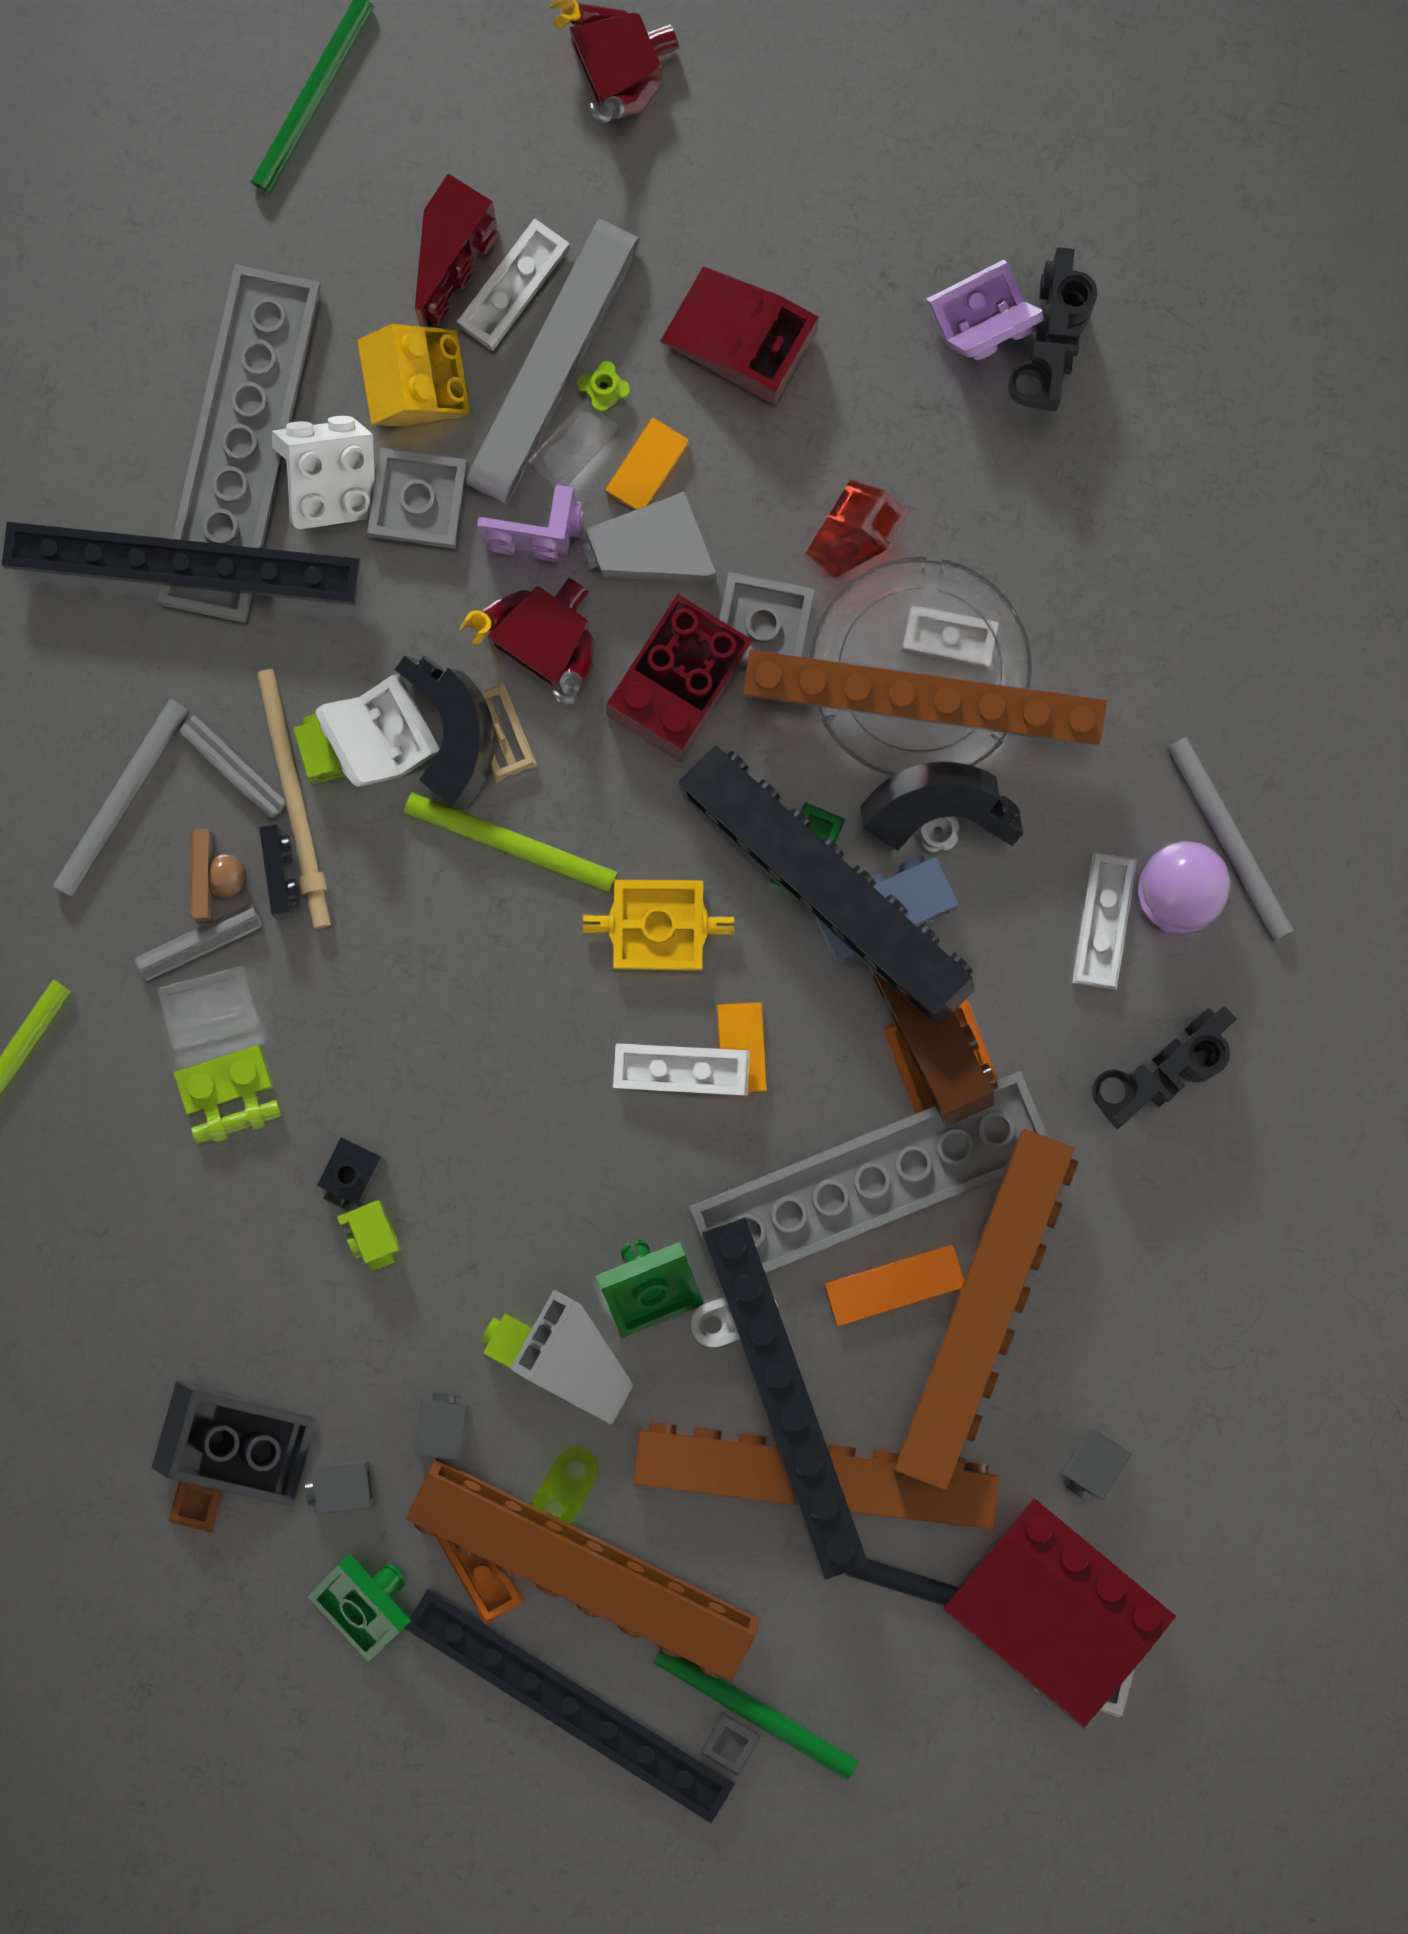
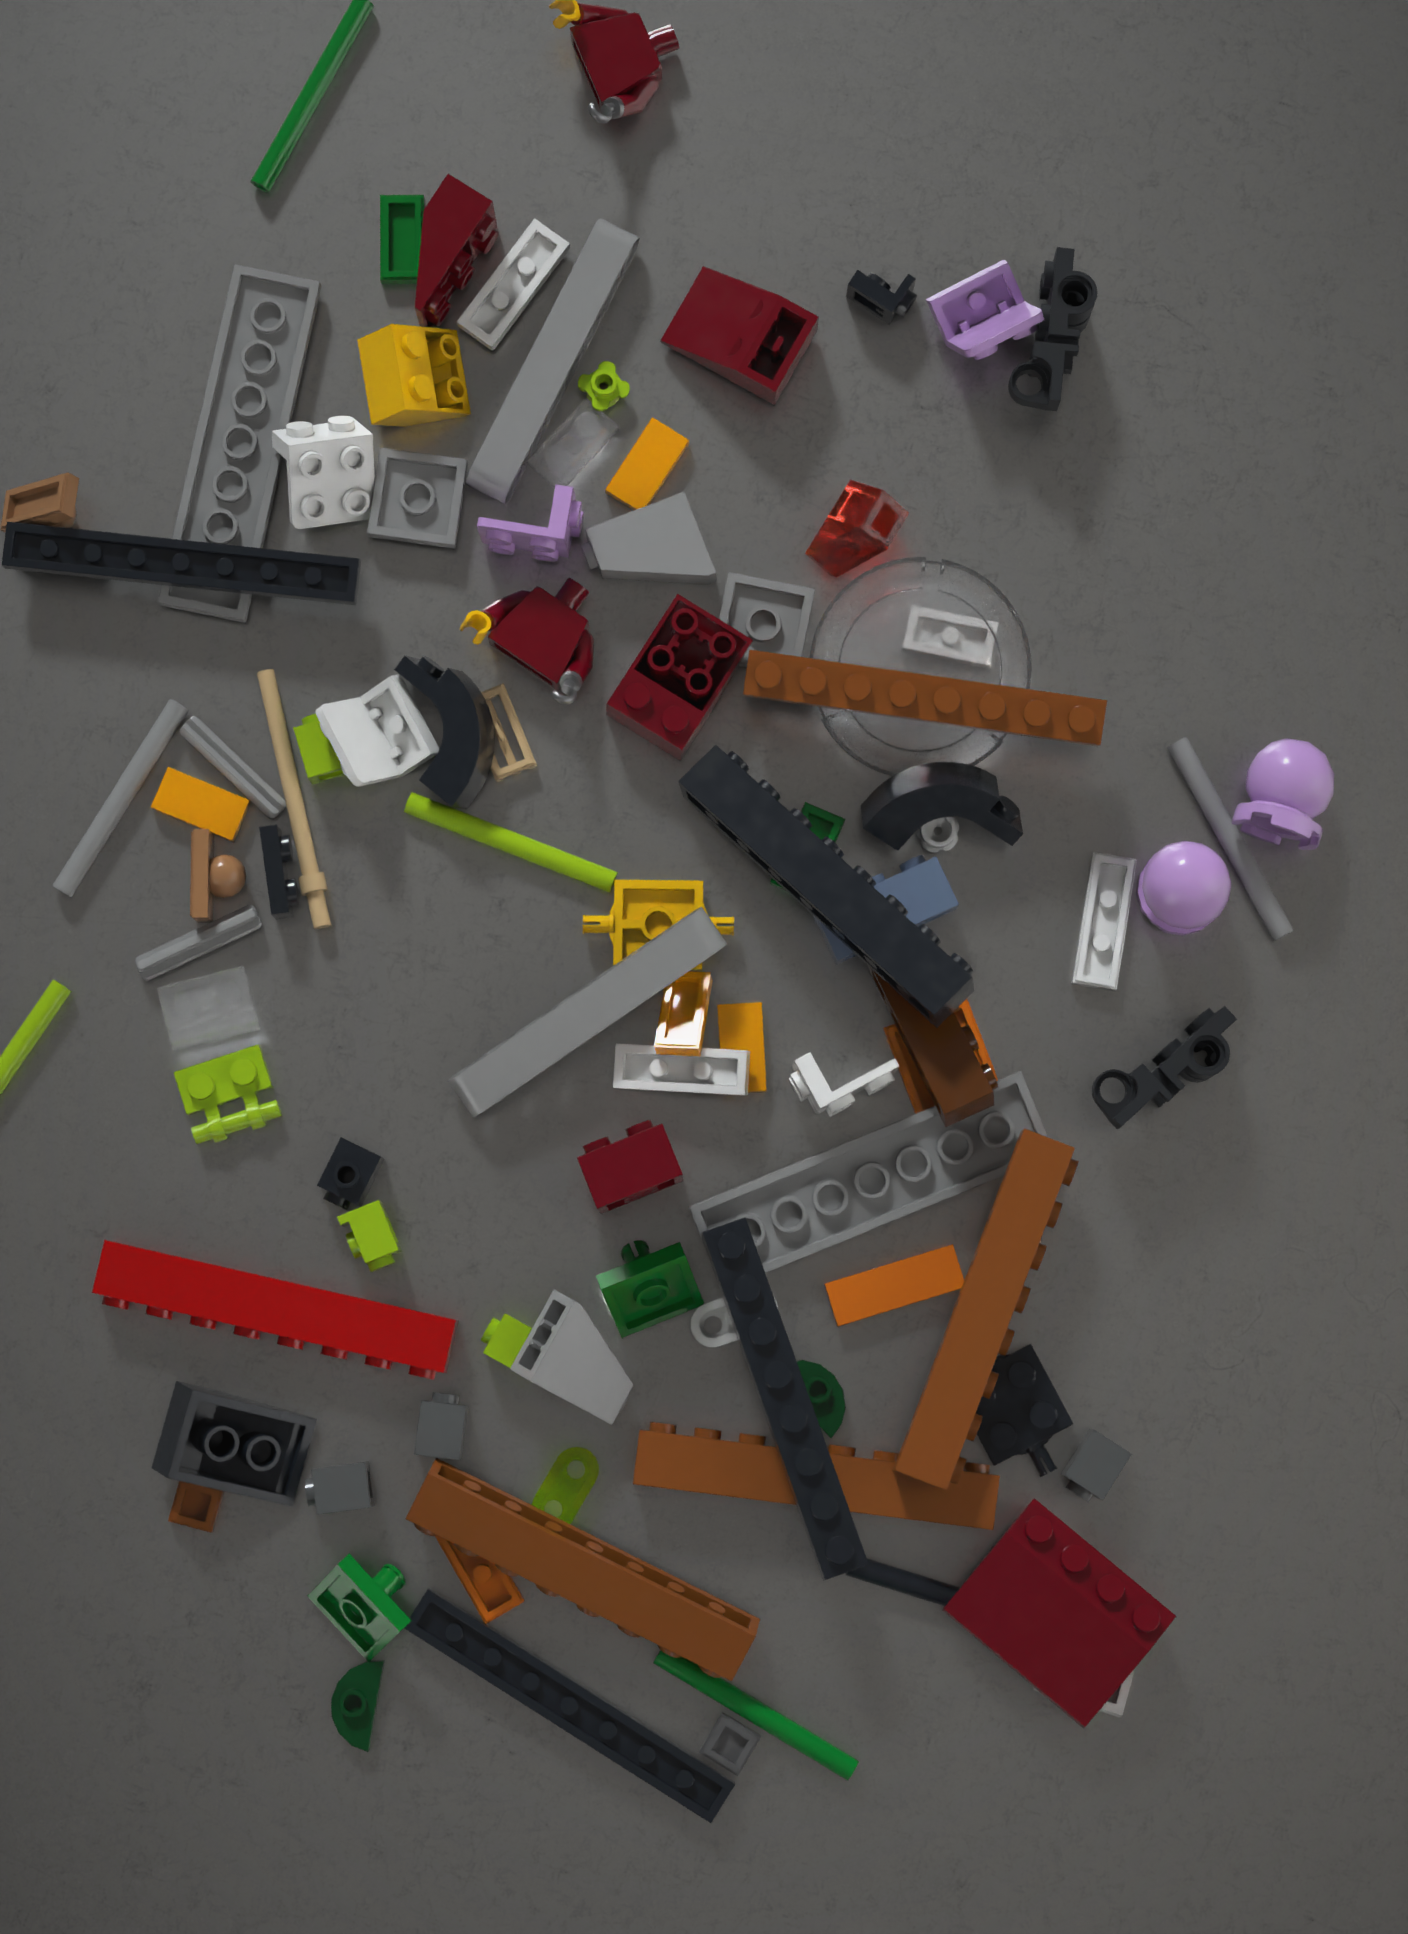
(43, 502): none -> medium nougat tile
(200, 804): none -> light orange tile
(274, 1307): none -> red brick
(356, 1703): none -> dark green plate
(400, 237): none -> green tile
(587, 1012): none -> light grey beam
(629, 1167): none -> dark red brick
(684, 1015): none -> light orange tile
(811, 1085): none -> white bracket
(825, 1395): none -> dark green plate
(874, 295): none -> black bracket
(1021, 1411): none -> black plate
(1287, 789): none -> lavender tile

